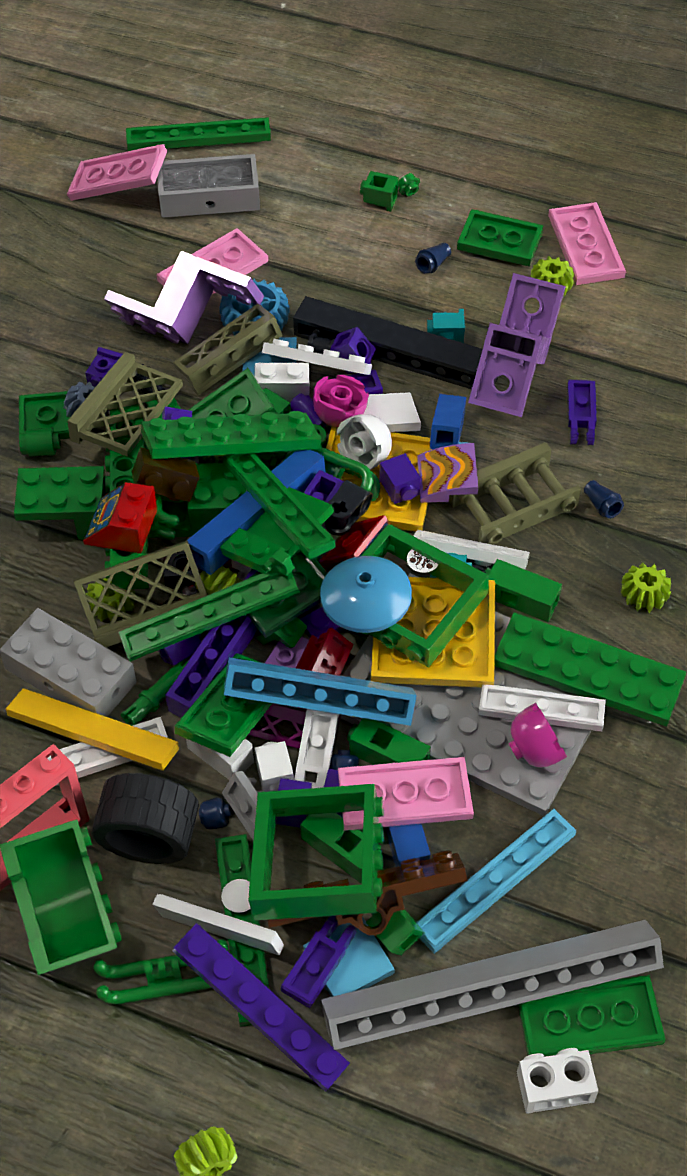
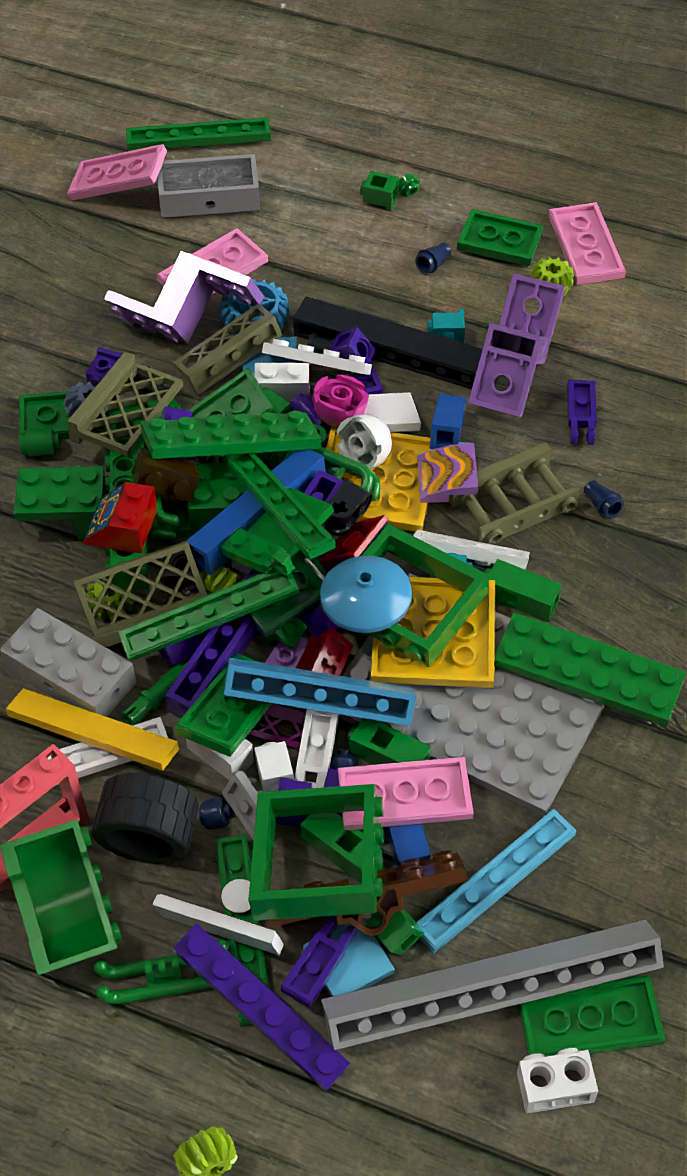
(399, 478): dark purple brick -> none
(420, 563): white sticker -> none
(535, 738): dark pink cylinder -> none
(557, 708): white tile -> none
(646, 587): lime gear -> none

